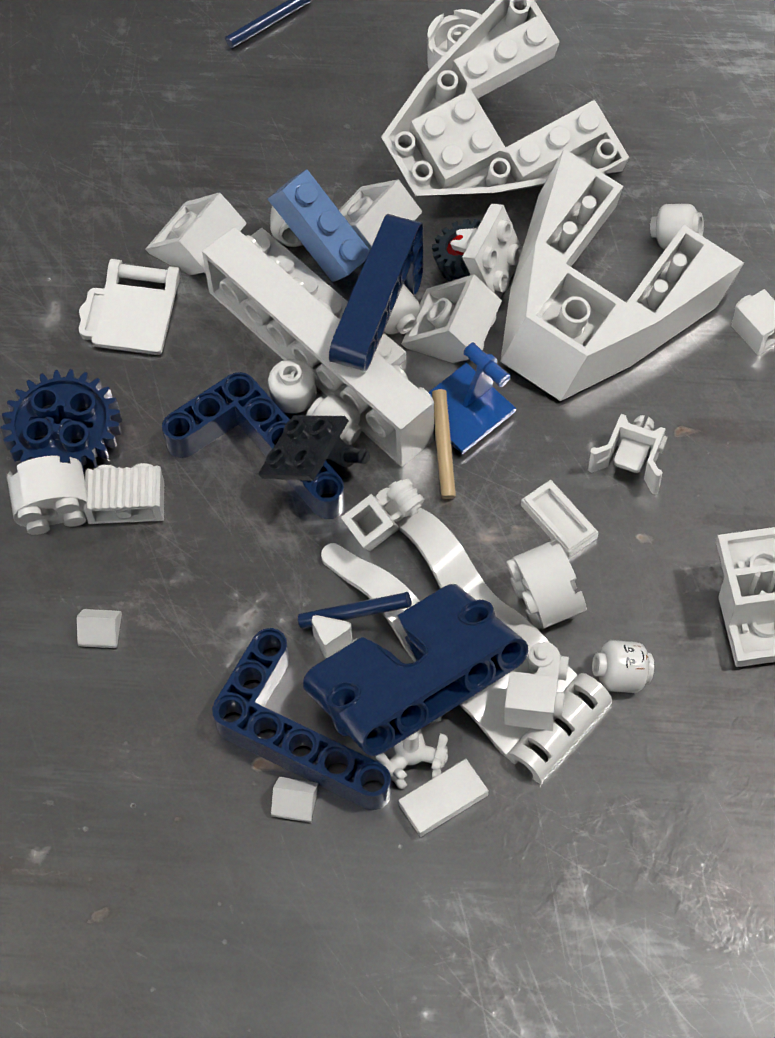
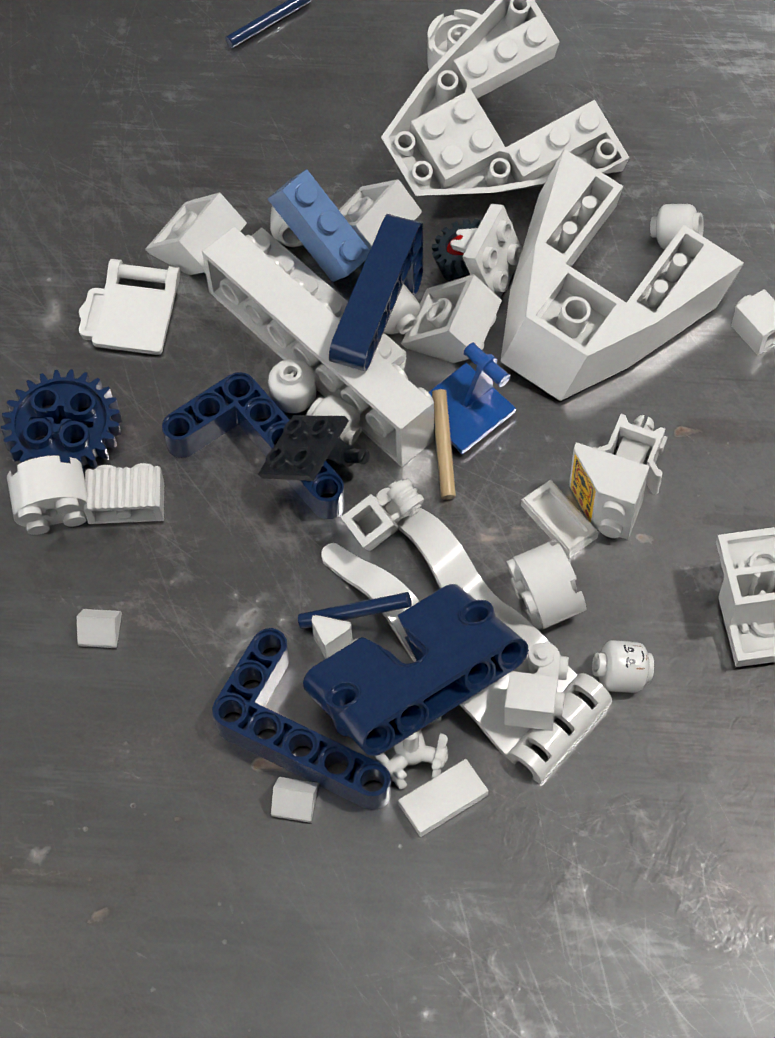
(608, 489): none -> white slope

